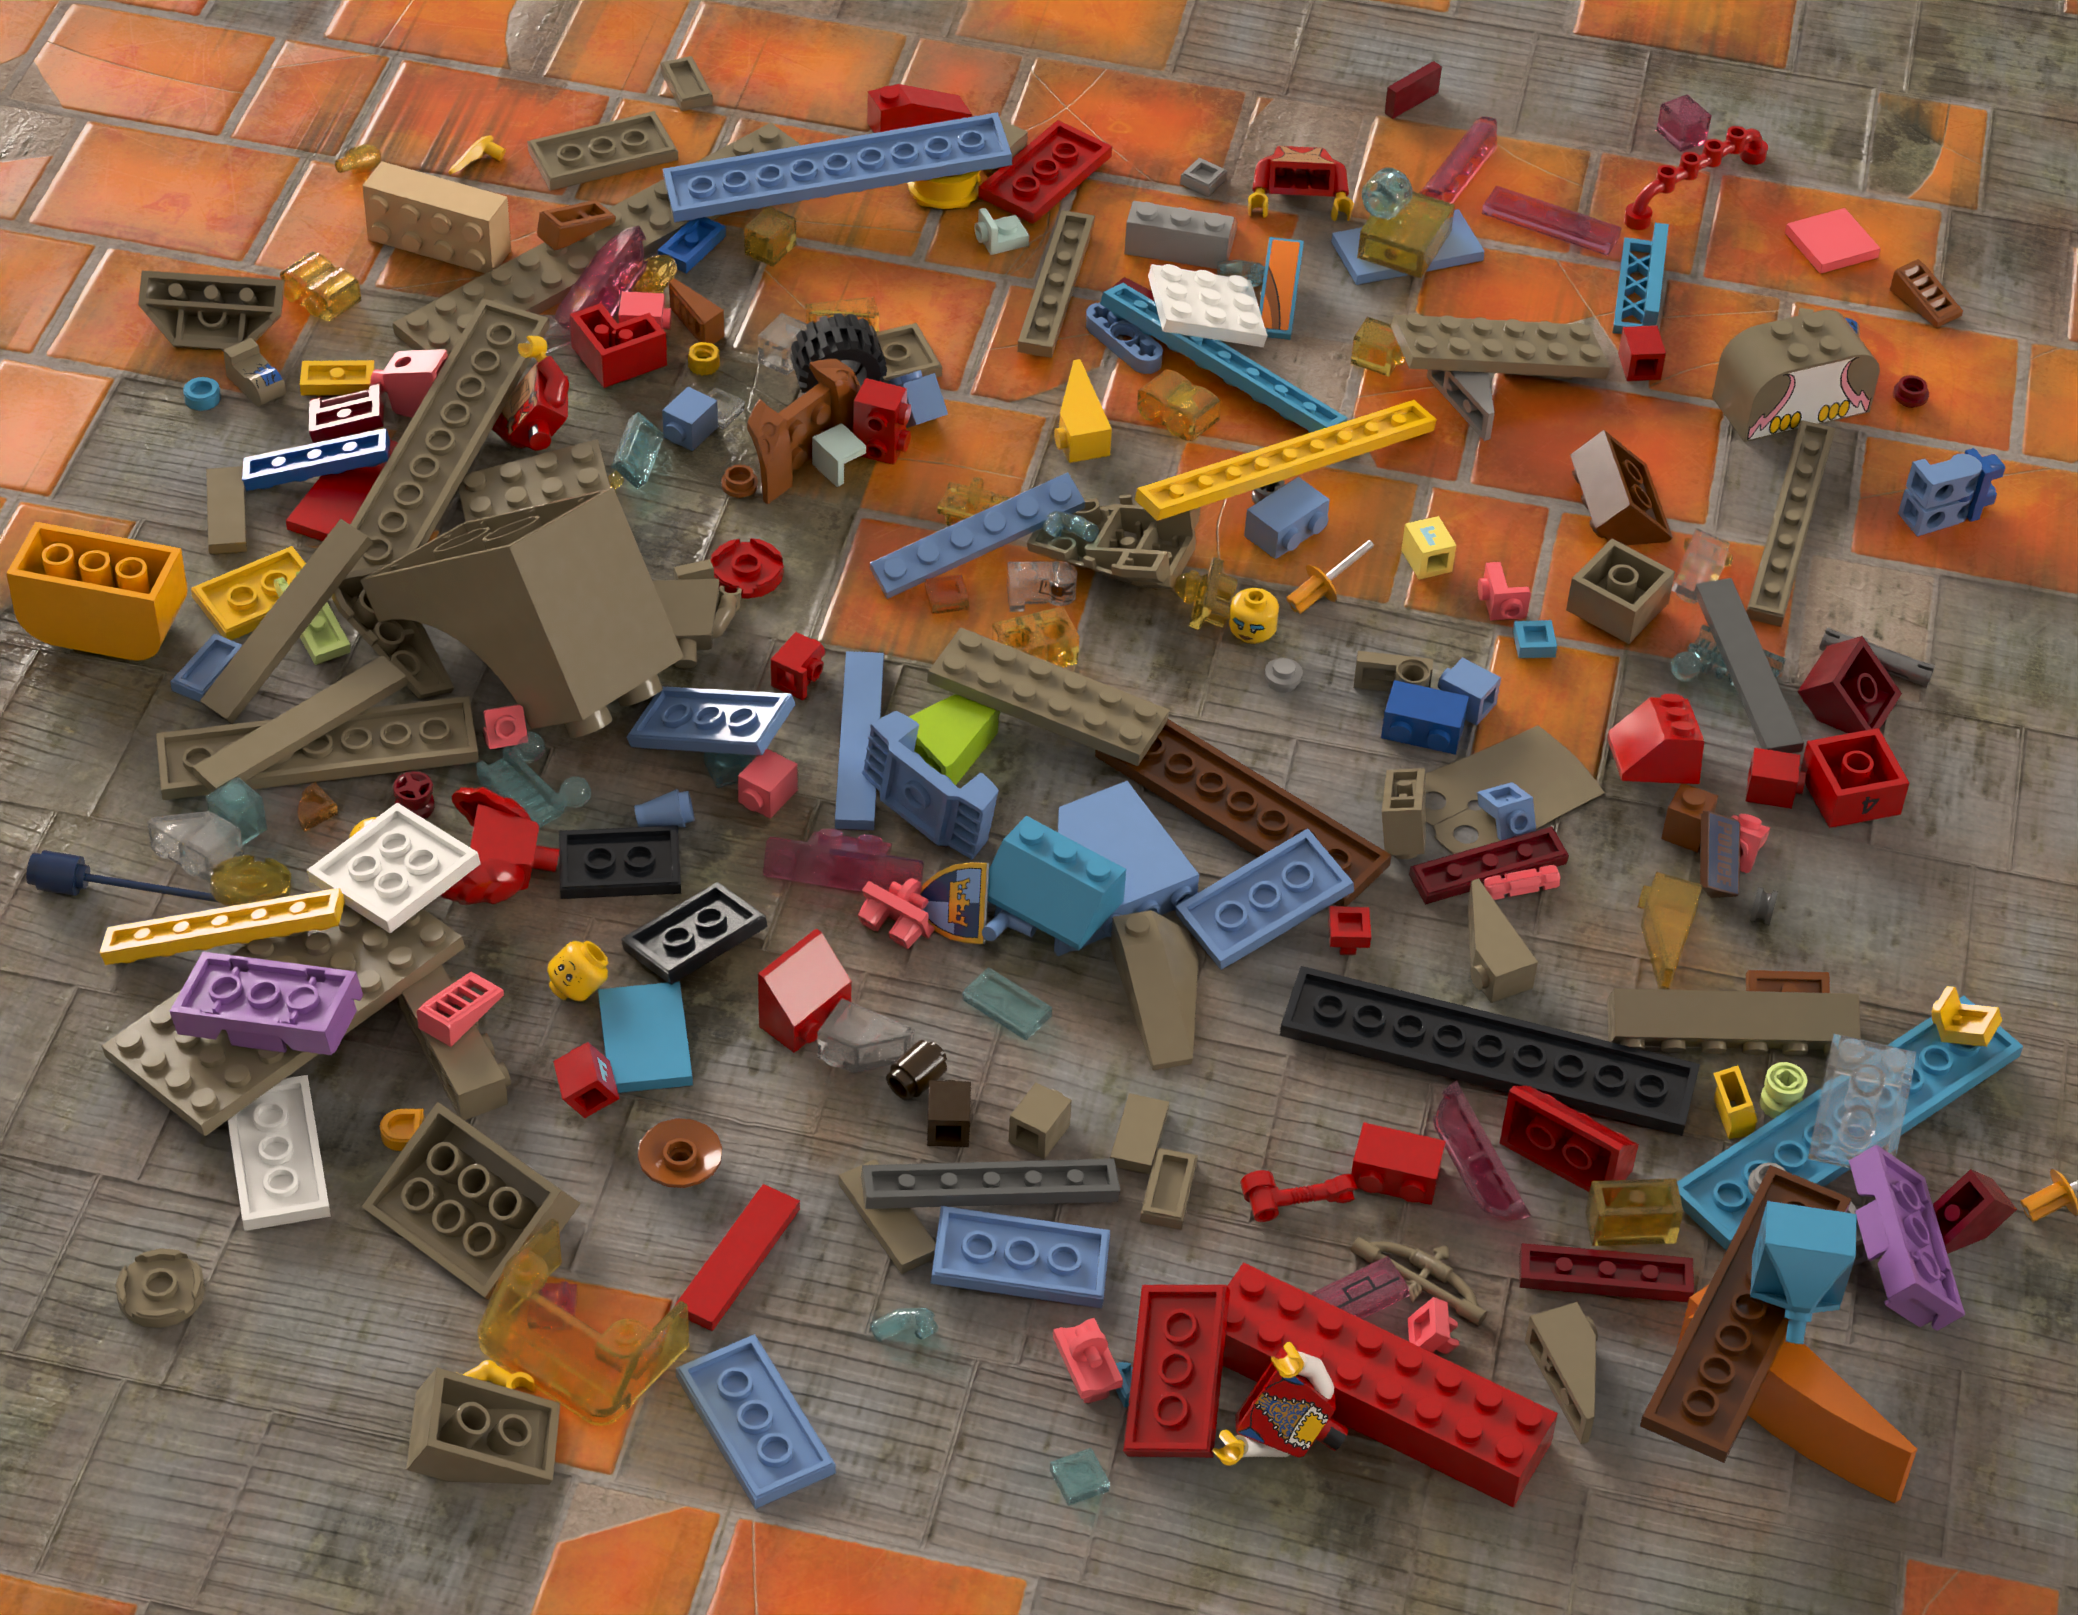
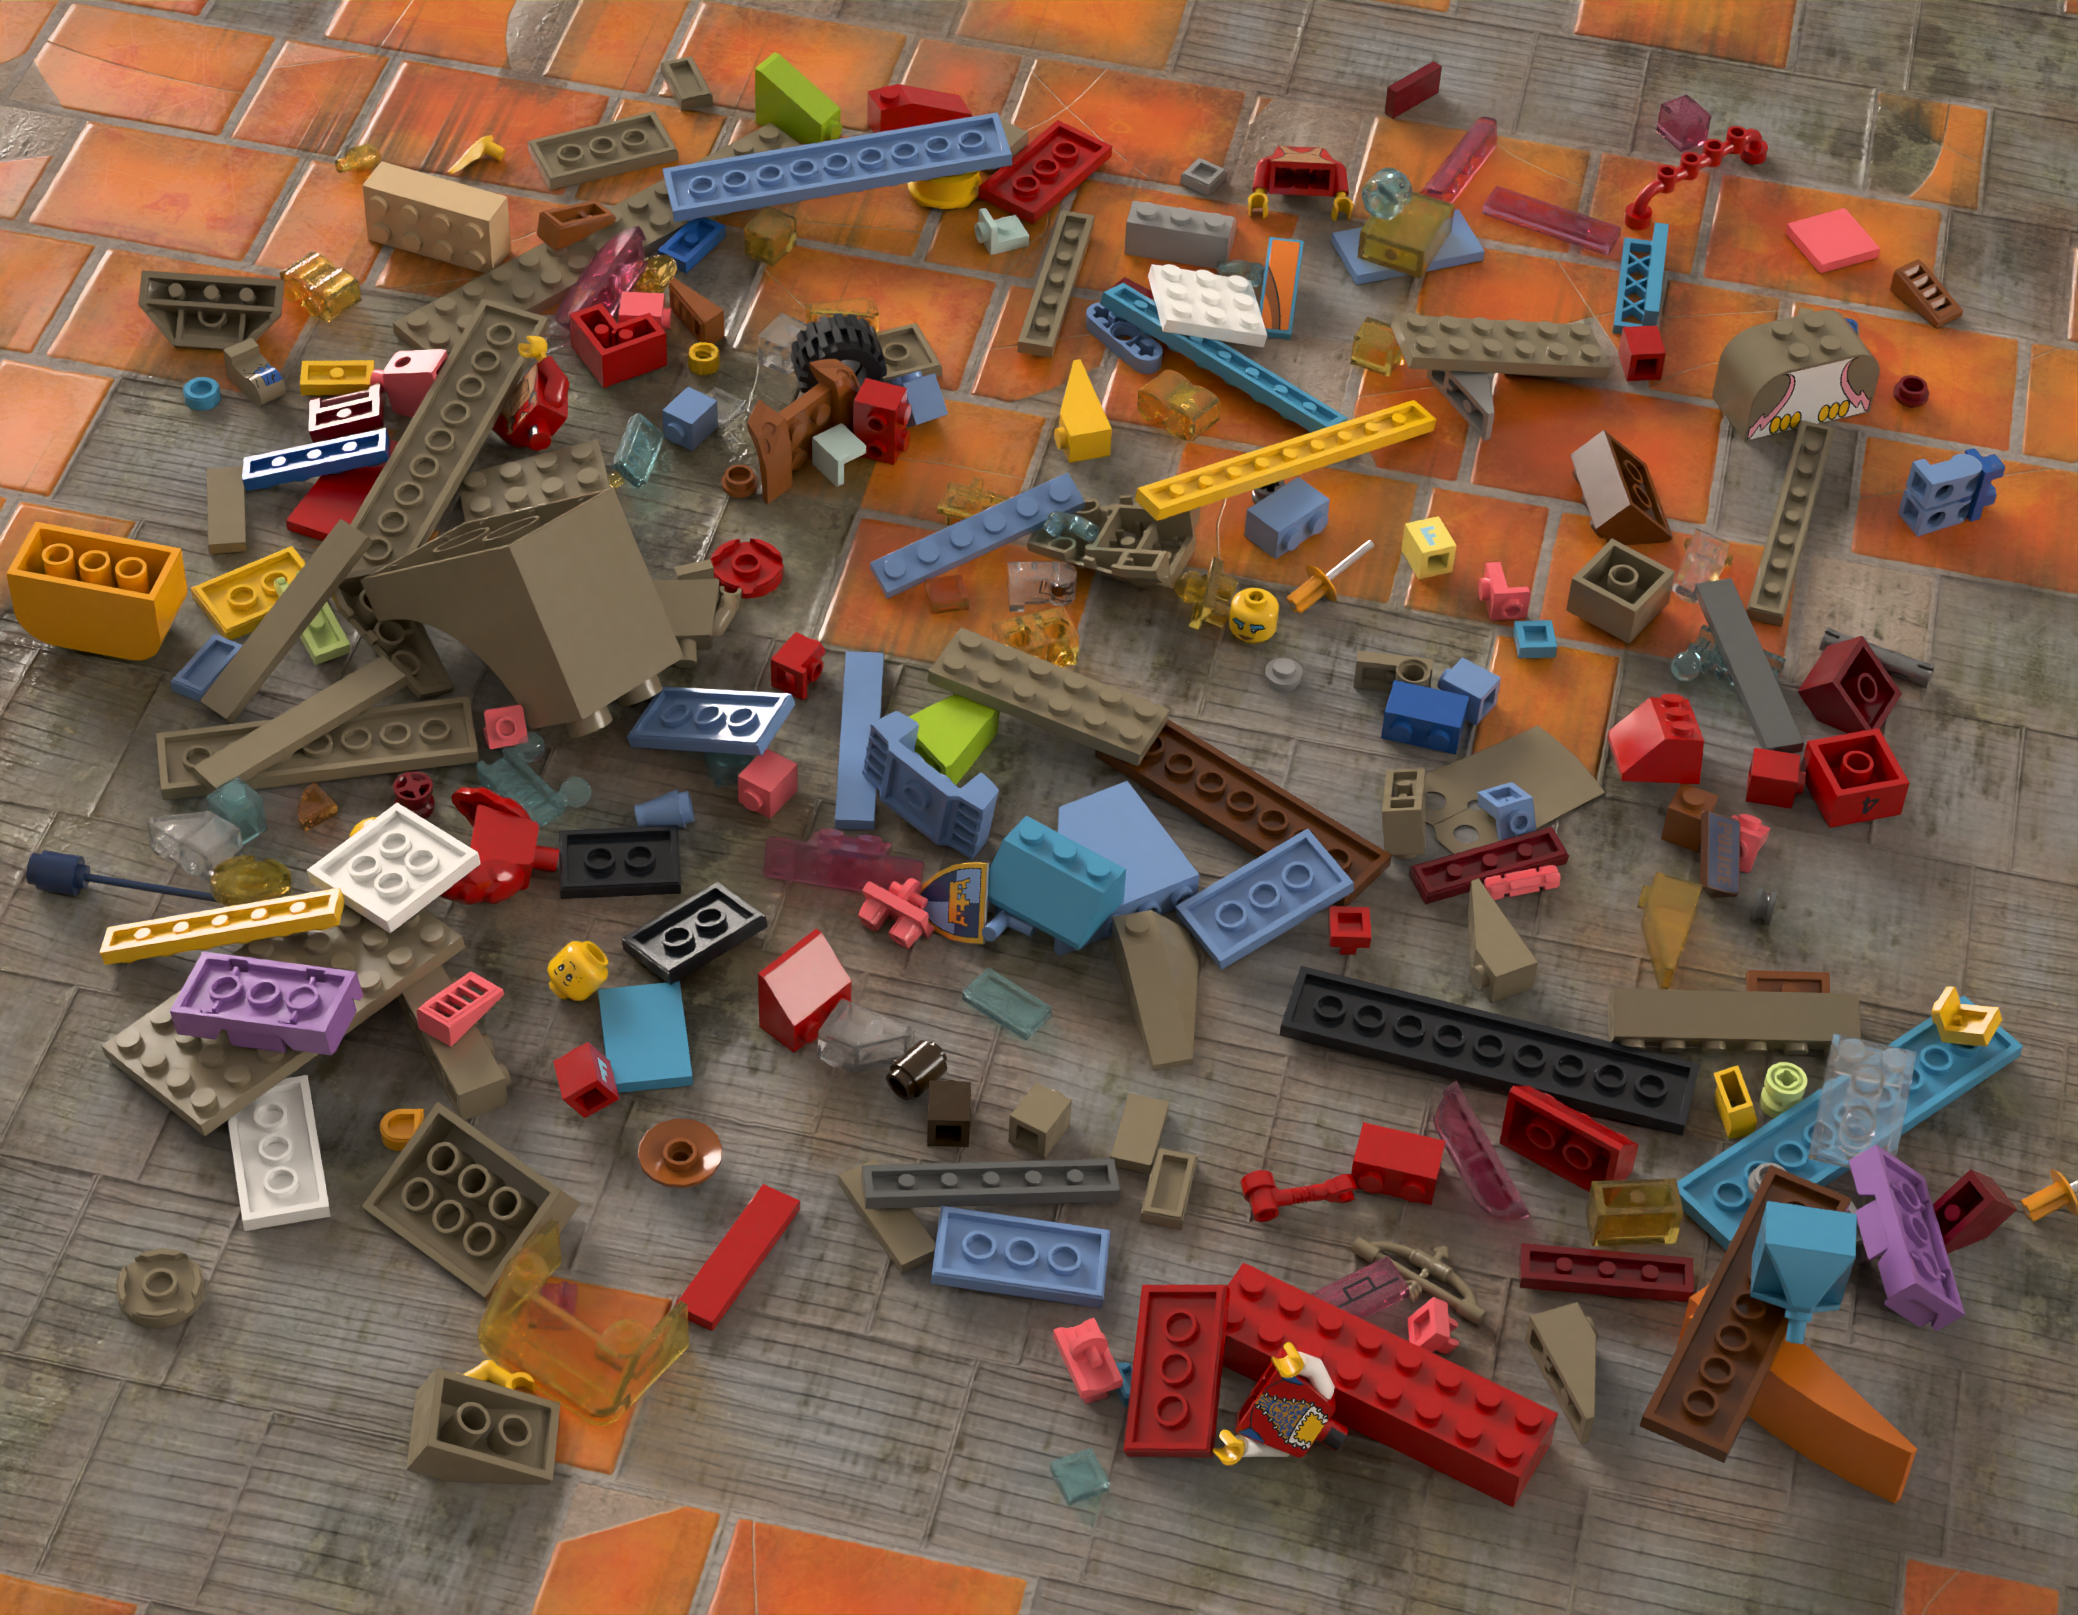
(755, 1421): medium blue tile -> none
(794, 103): none -> lime slope
(903, 1318): clear light blue arm -> none

